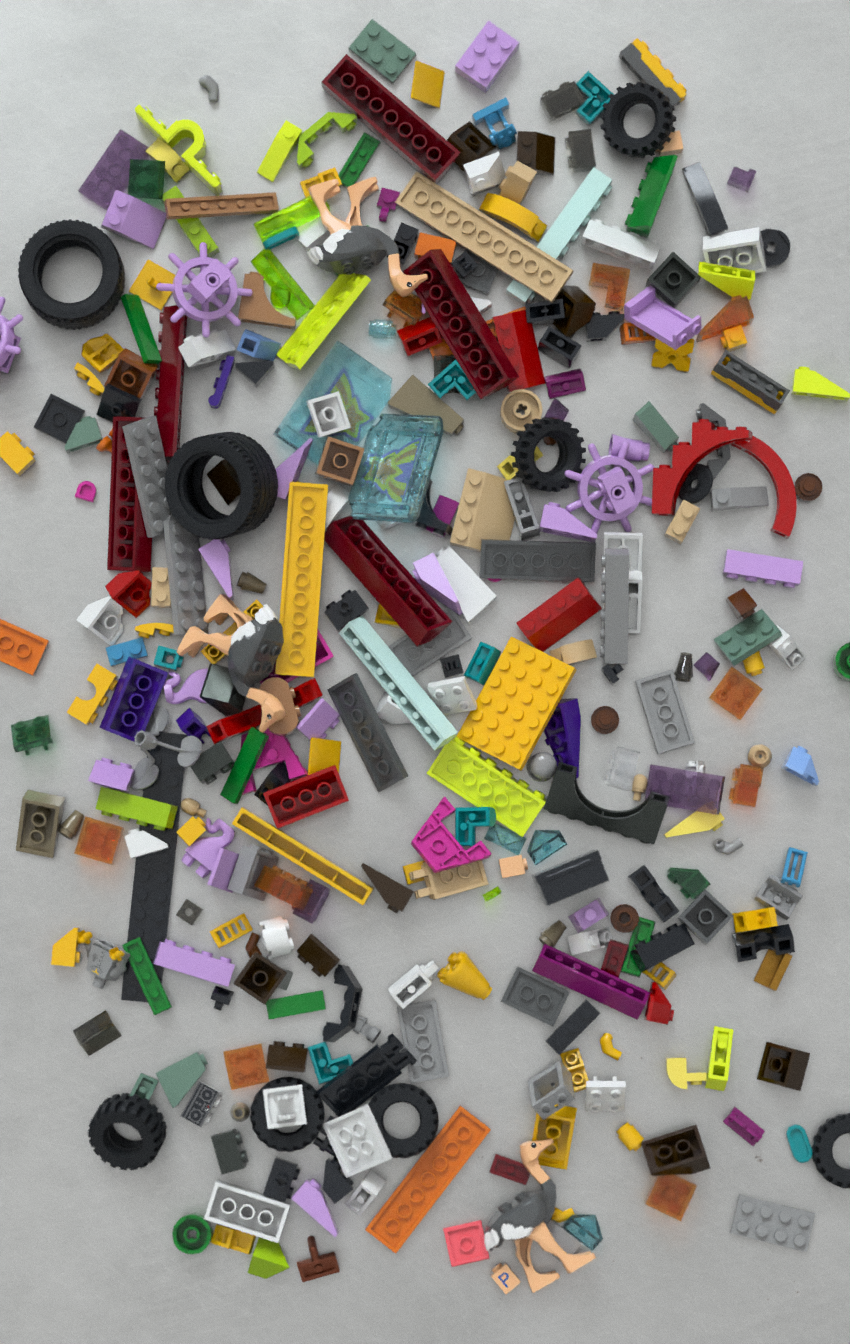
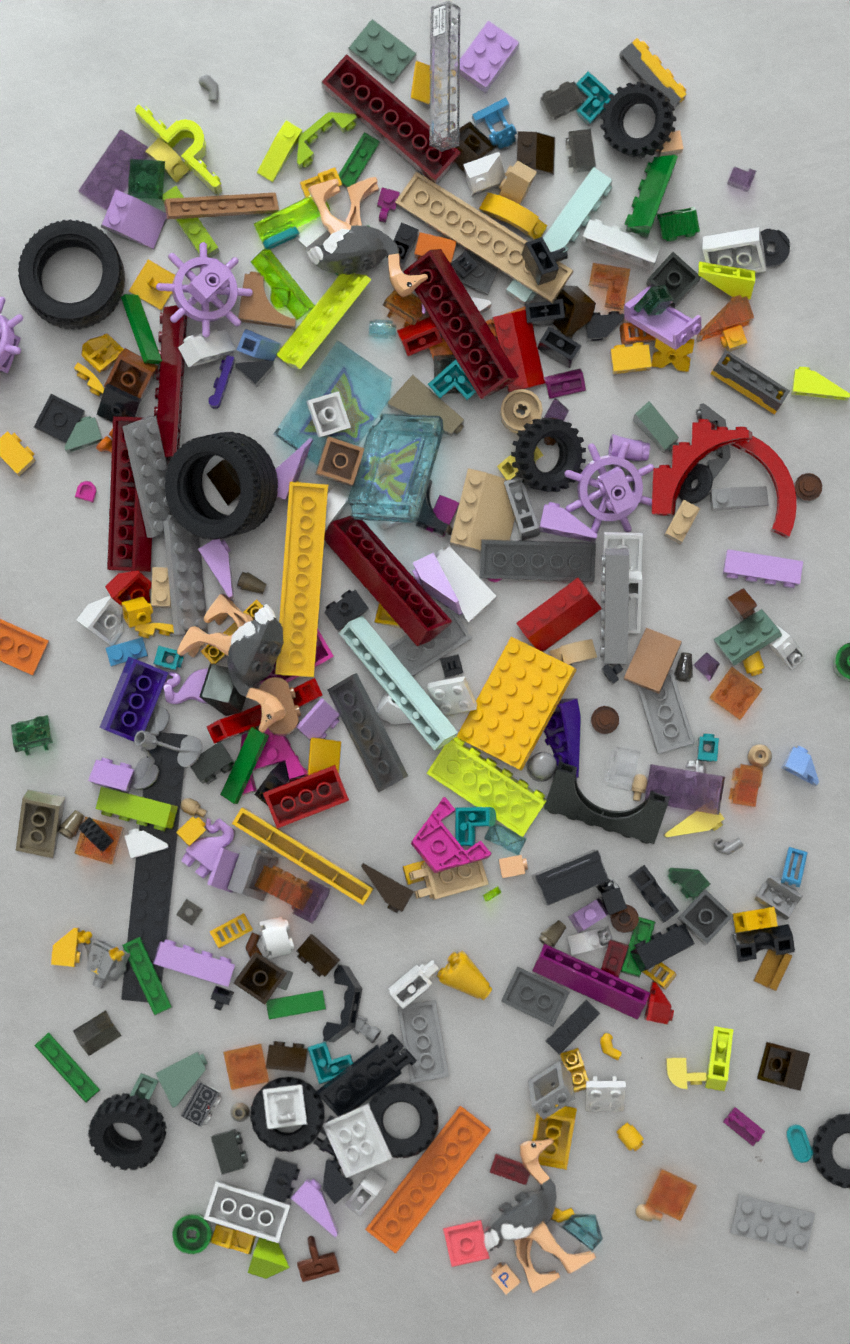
(67, 1067): none -> green tile
(86, 709): yellow arch -> none
(95, 834): none -> black tyre
(136, 612): none -> yellow brick
(192, 724): dark purple brick -> none
(444, 76): none -> clear brick
(482, 663): teal slope -> none
(542, 261): none -> black brick
(544, 844): clear light blue slope -> none
(611, 896): none -> black slope
(631, 358): none -> yellow brick
(647, 1213): none -> tan cylinder
(652, 660): none -> medium nougat tile
(655, 300): none -> clear green brick
(676, 1153): dark brown slope -> none
(678, 223): none -> green brick
(705, 198): black slope -> none
(709, 756): none -> teal brick

